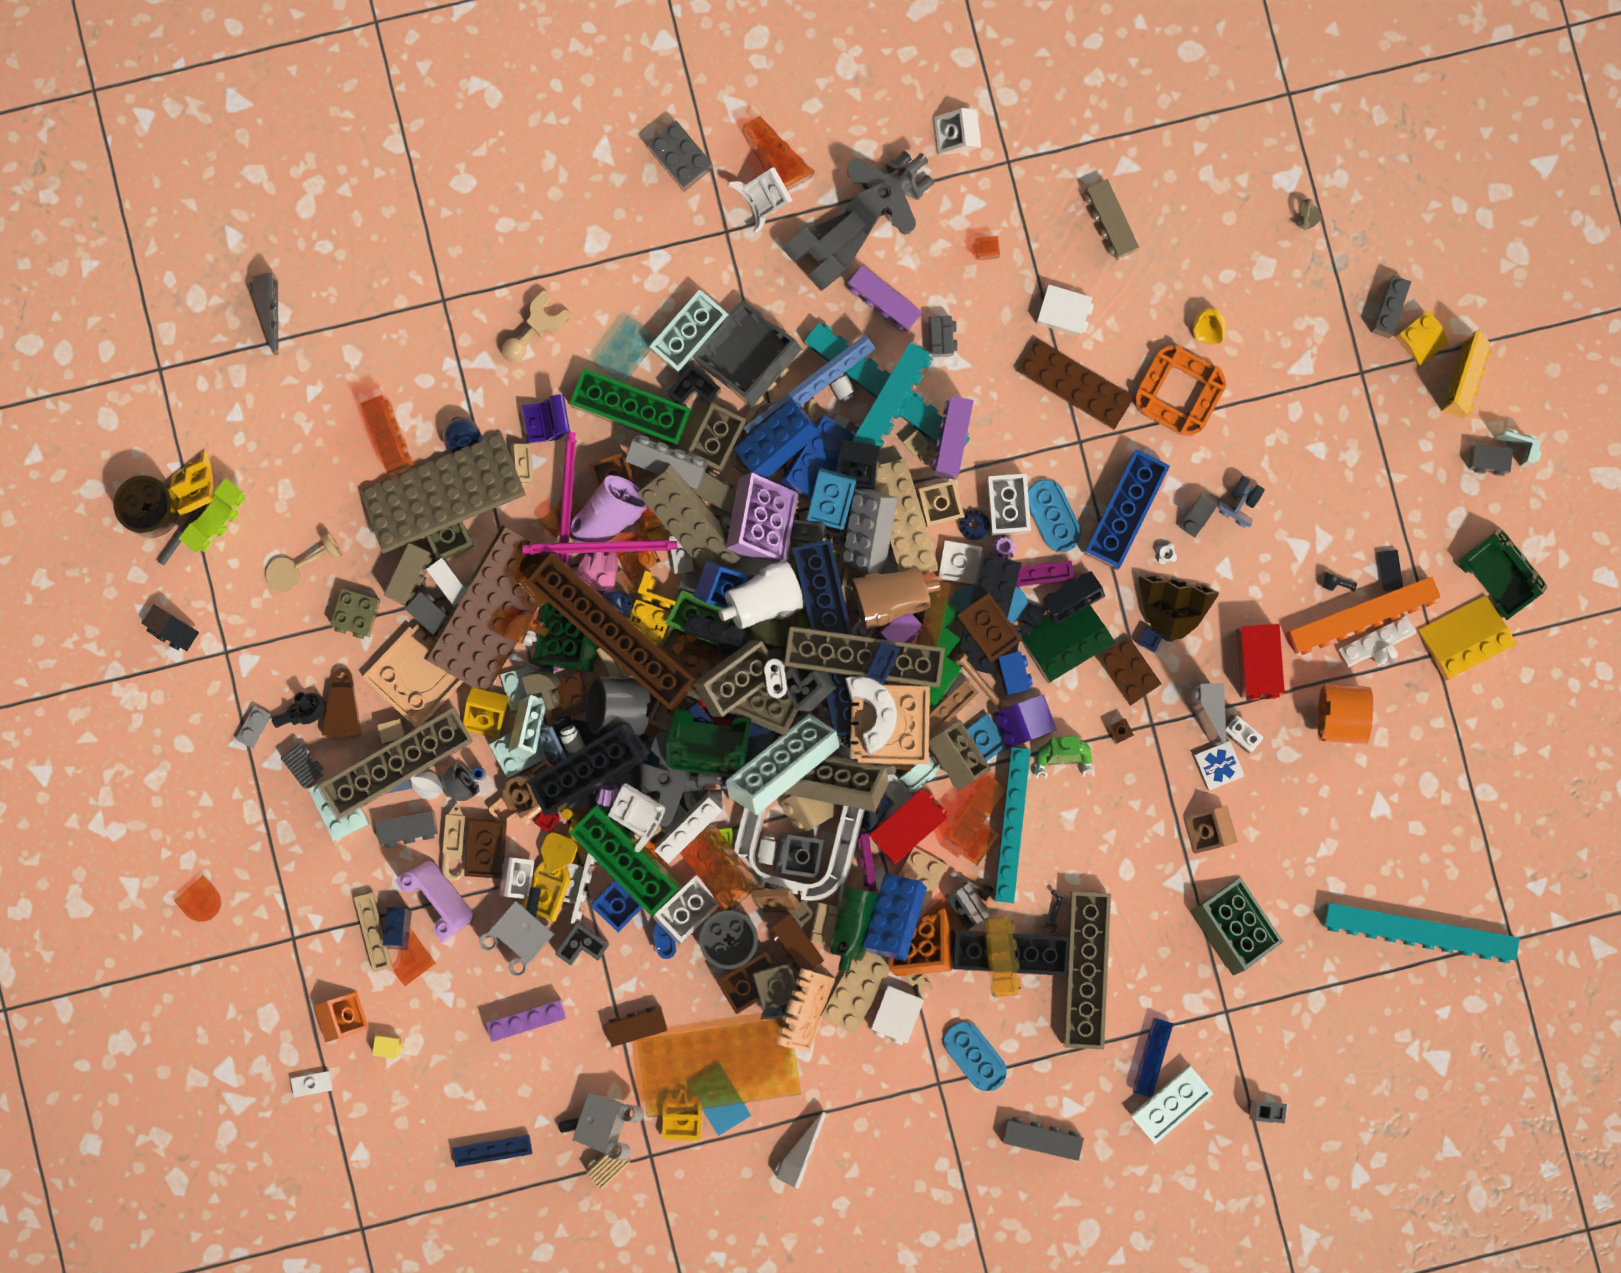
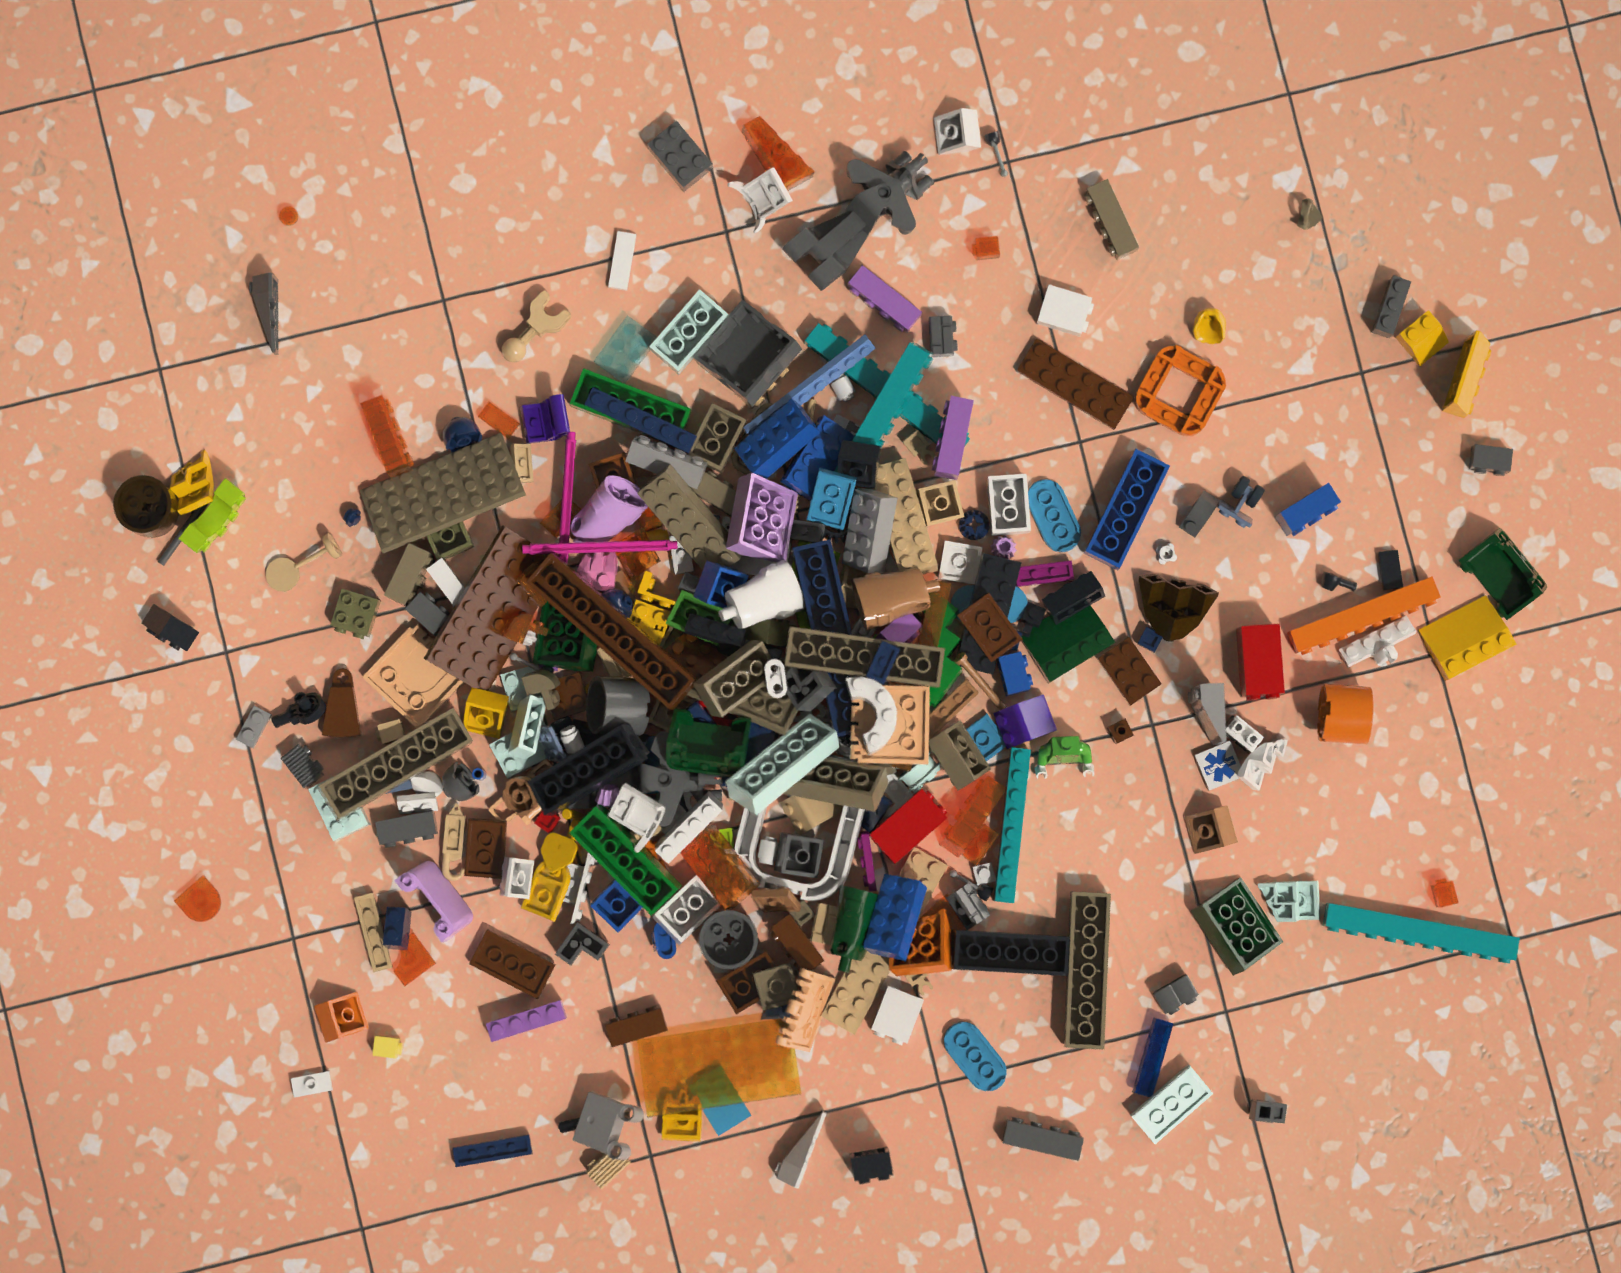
(288, 216): none -> clear orange plate
(352, 517): none -> dark blue plate
(417, 803): none -> white plate
(498, 420): none -> clear orange tile
(512, 964): none -> reddish brown plate
(521, 931): light grey piece -> none
(622, 261): none -> white tile
(640, 420): none -> dark blue plate
(691, 383): black brick -> none
(871, 1164): none -> black brick
(984, 873): none -> white plate
(993, 140): none -> hinge
(1001, 956): clear yellow brick -> none
(1054, 910): black piece -> none
(1175, 994): none -> dark grey brick
(1261, 762): none -> white slope
(1292, 900): none -> light aqua slope
(1308, 510): none -> blue brick
(1444, 893): none -> clear orange brick
(1529, 442): light aqua bracket -> none

